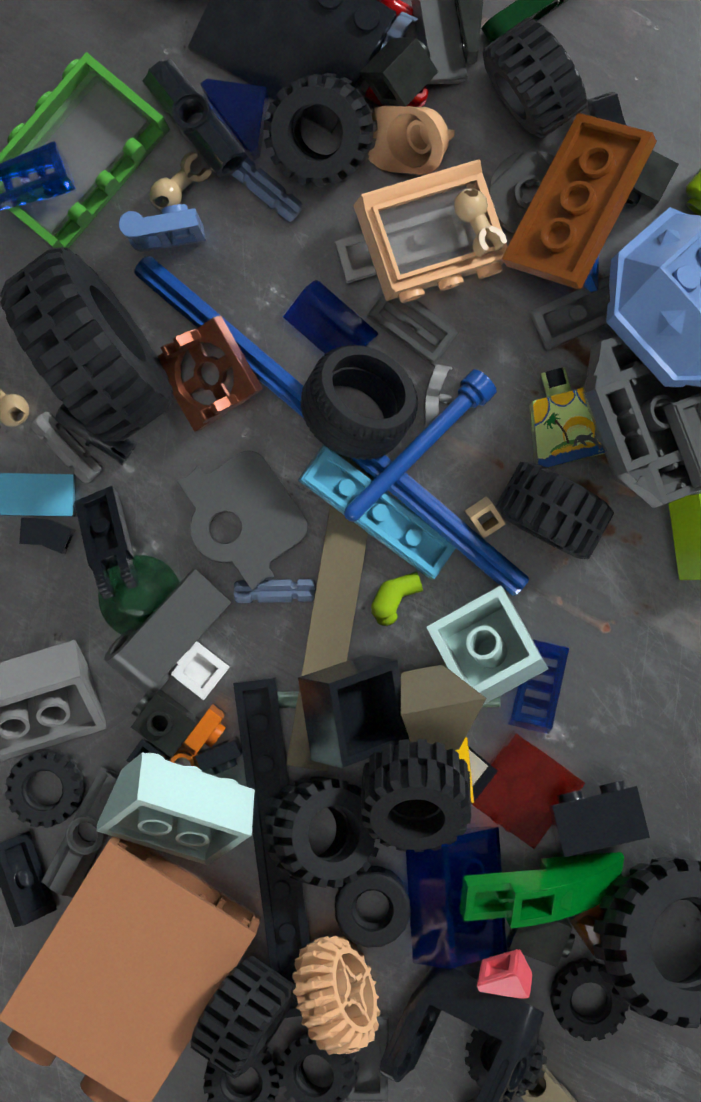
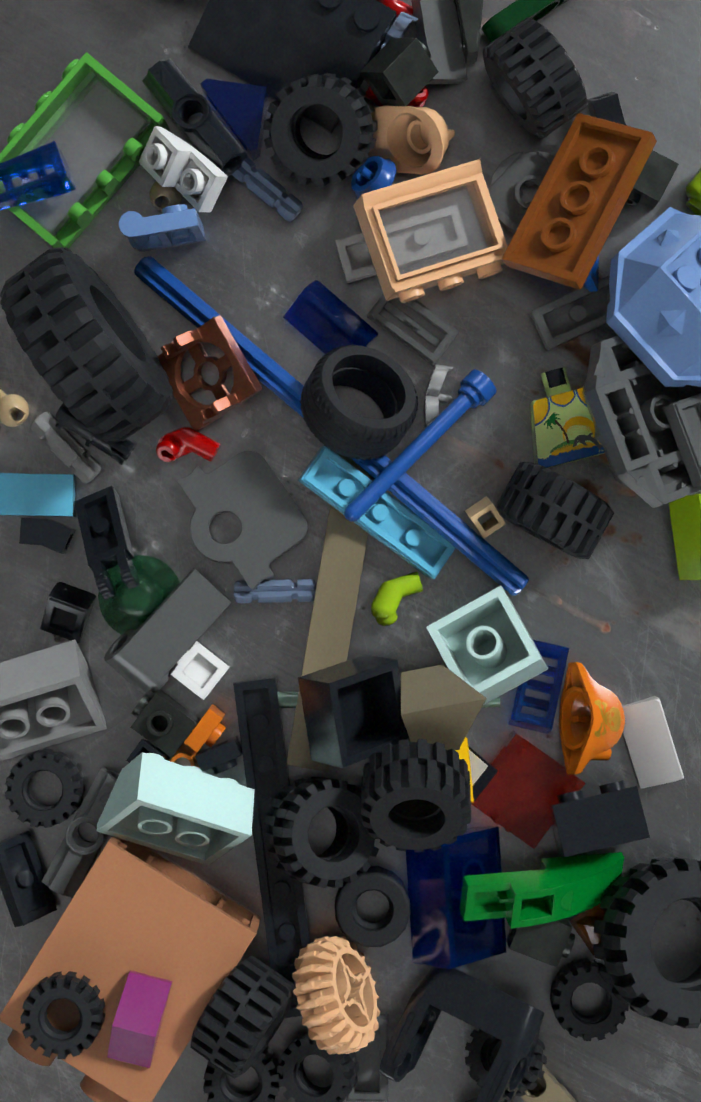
(56, 1040): none -> black tyre
(67, 611): none -> black slope
(139, 1019): none -> magenta slope
(181, 166): none -> white slope
(185, 441): none -> red arm
(373, 175): none -> blue hat
(471, 207): tan arm -> none
(506, 975): coral slope -> none
(588, 719): none -> orange hat
(650, 743): none -> white slope

